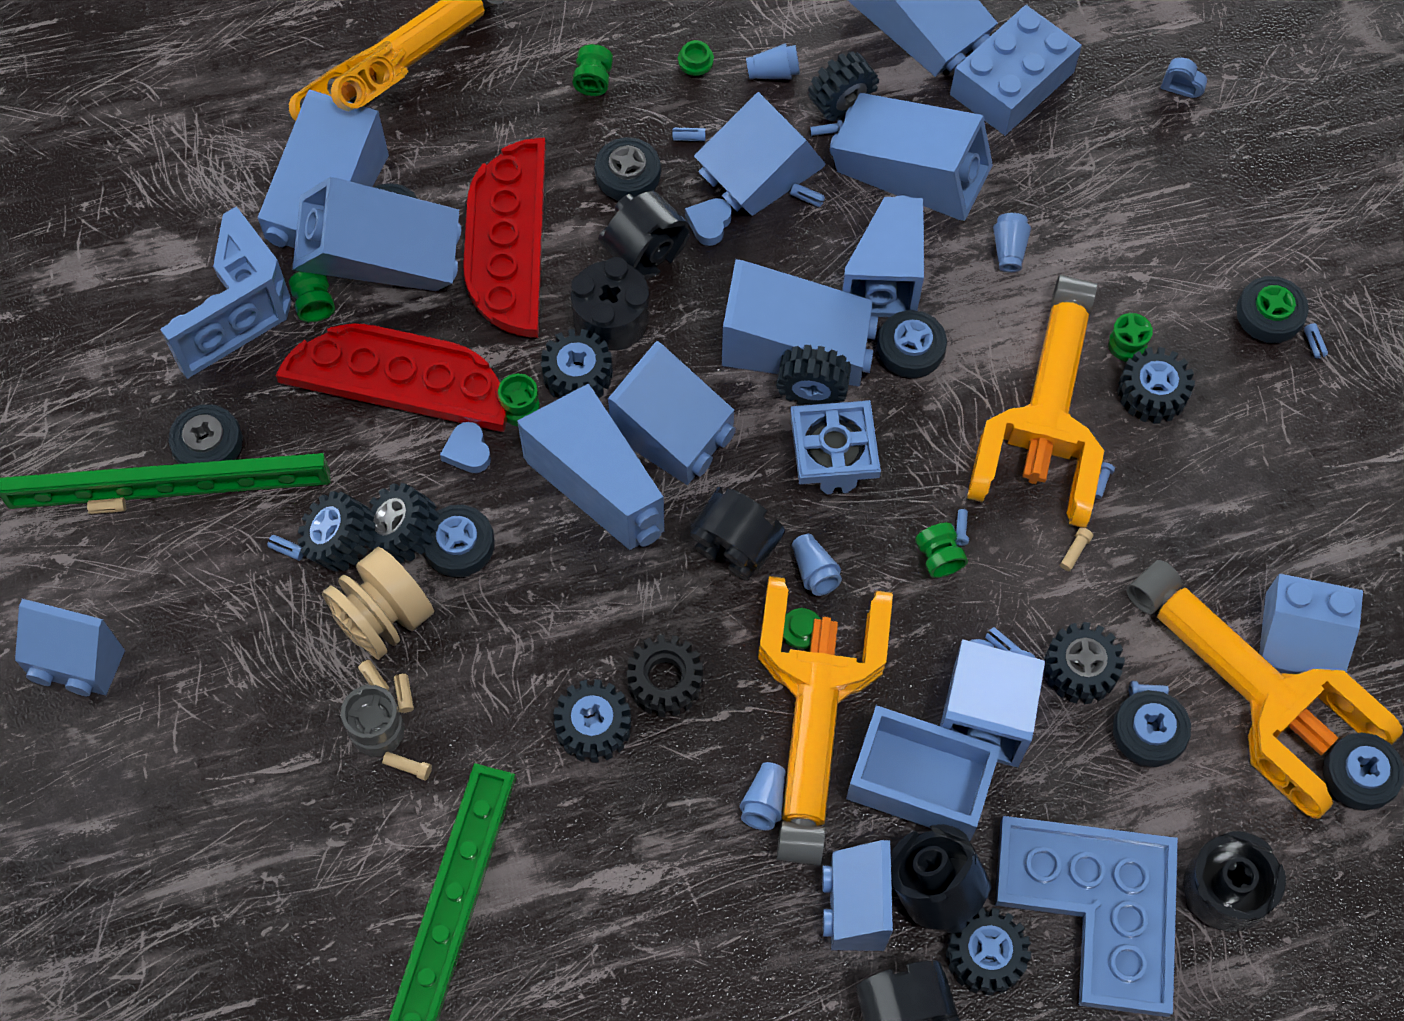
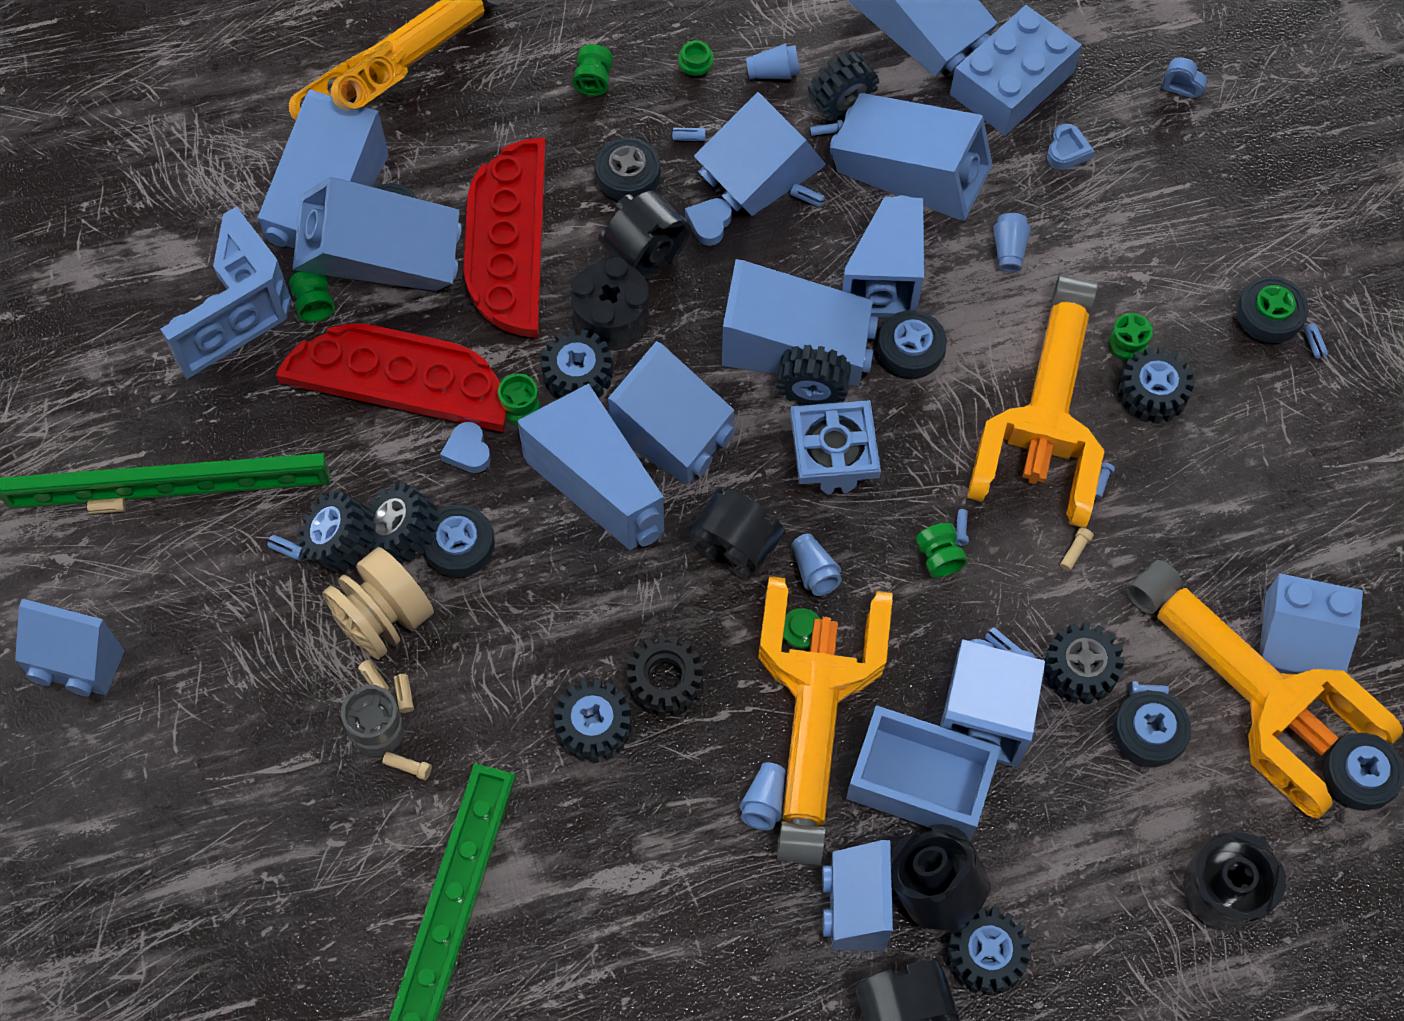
(221, 444): black wheel -> none
(1068, 148): none -> medium blue tile
(1119, 887): medium blue plate -> none

